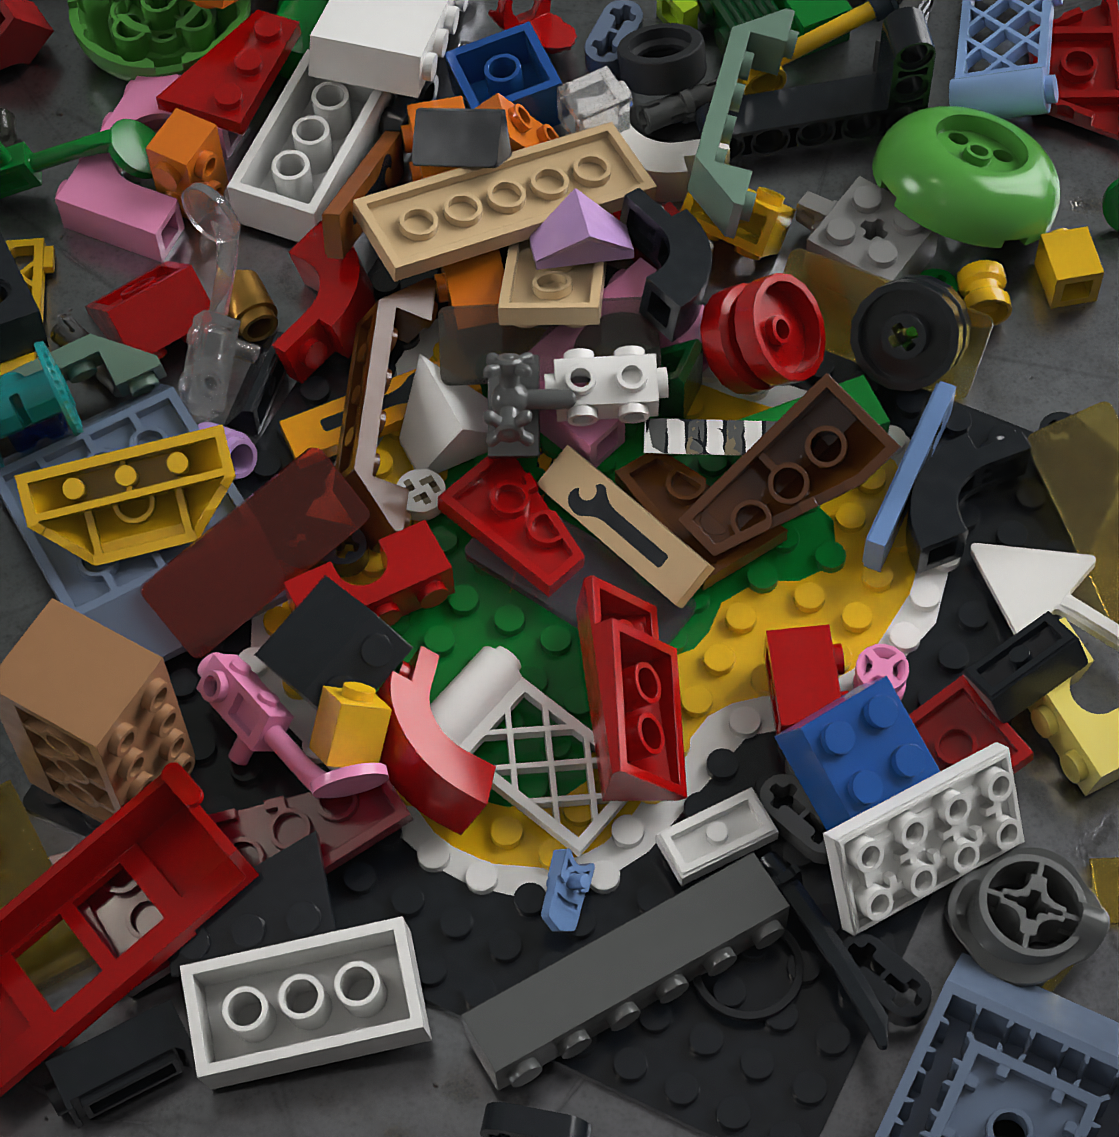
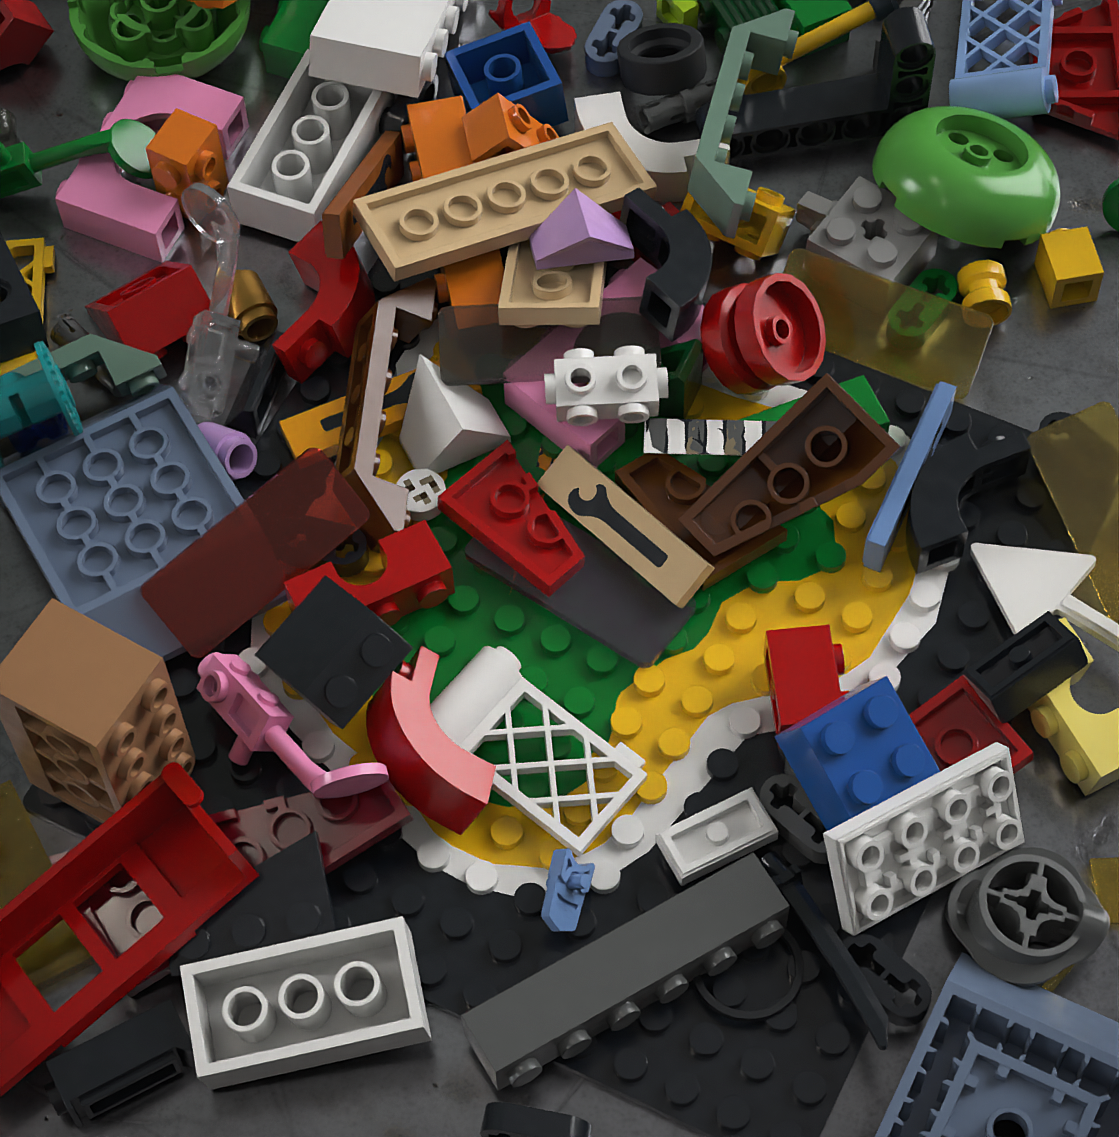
(131, 496): yellow wedge -> none
(234, 74): red wing -> none
(349, 725): yellow brick -> none
(460, 138): black slope -> none
(516, 405): dark grey piece -> none
(594, 102): clear brick -> none
(631, 695): red slope -> none
(881, 337): black wheel -> none
(882, 661): bright pink wheel -> none

